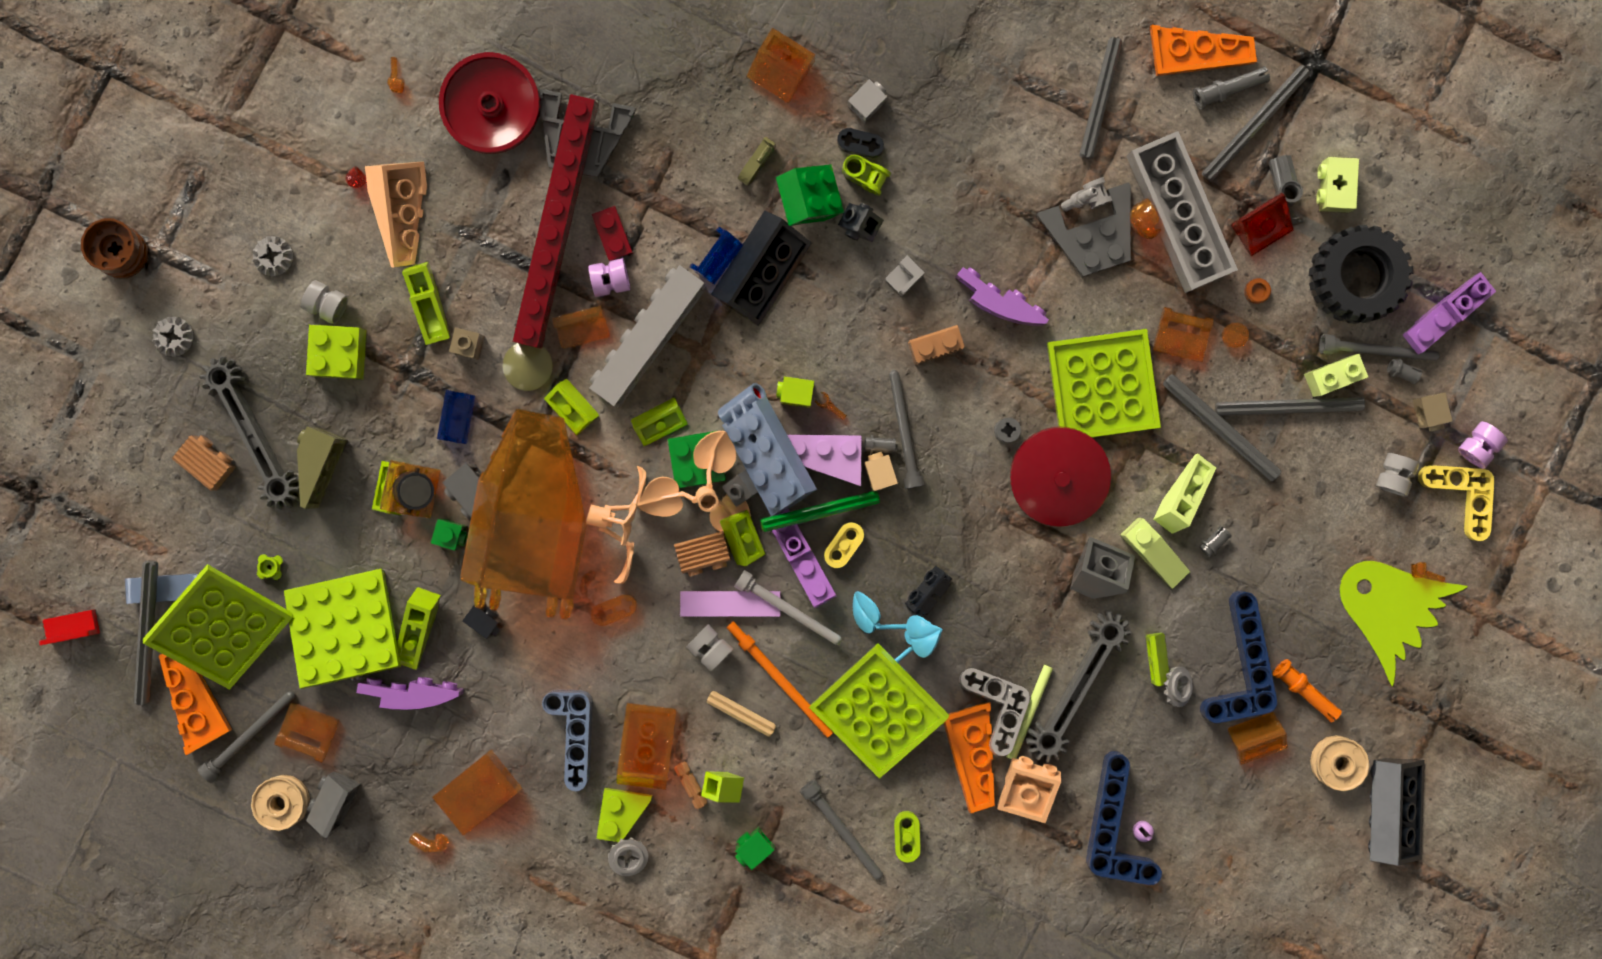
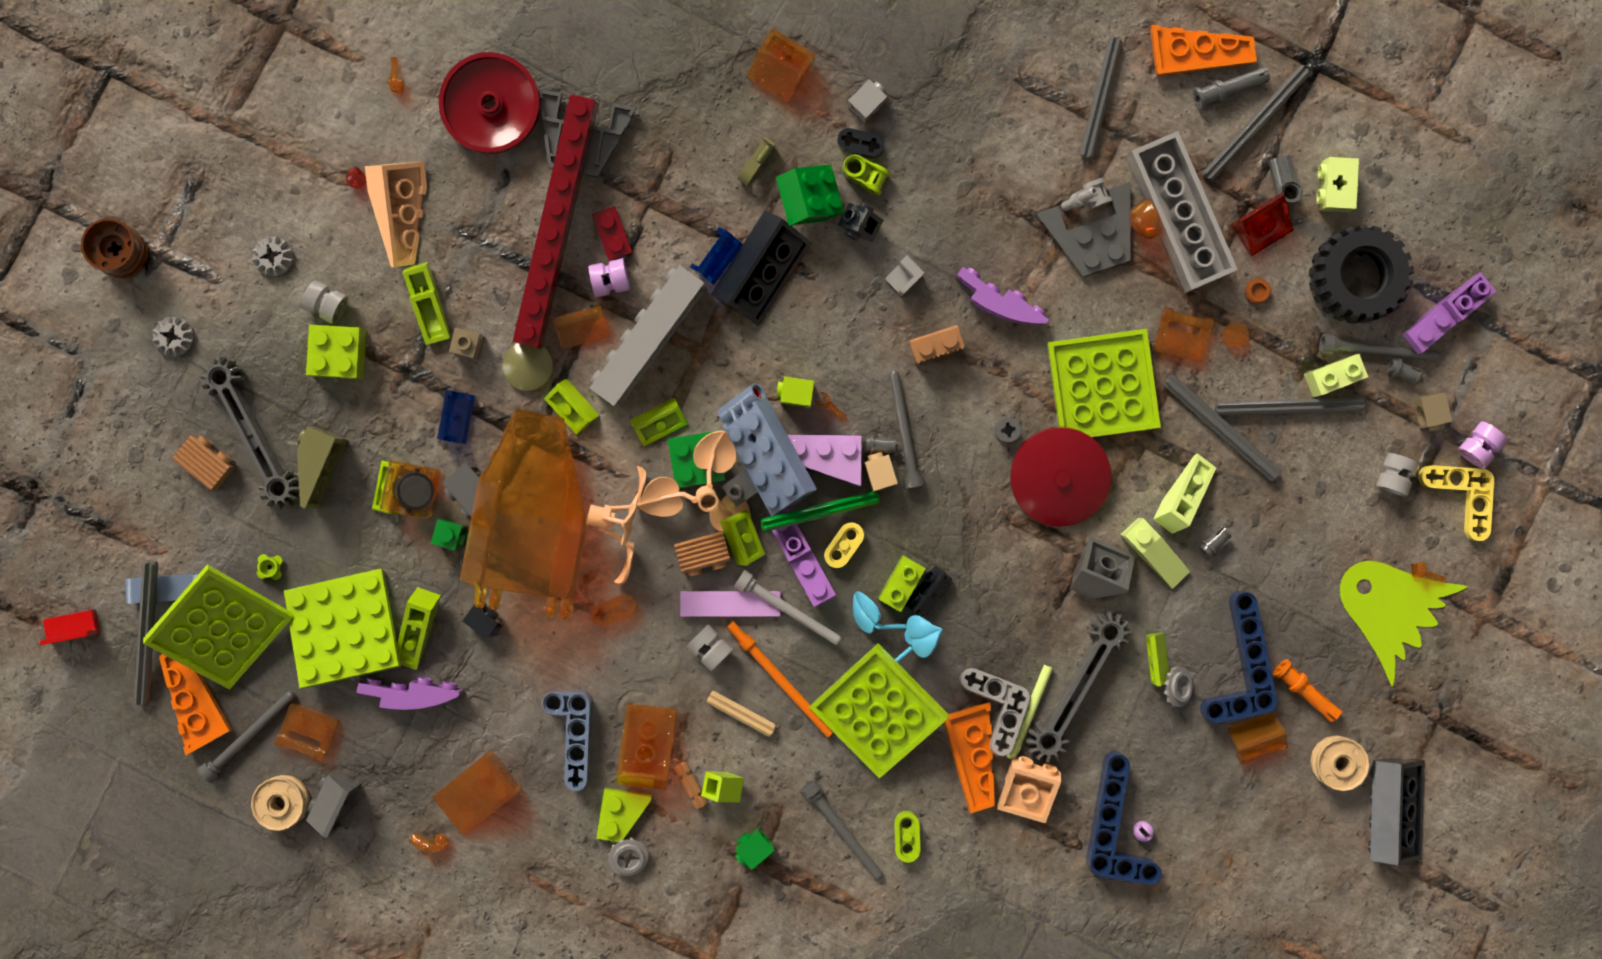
(901, 583): none -> lime brick

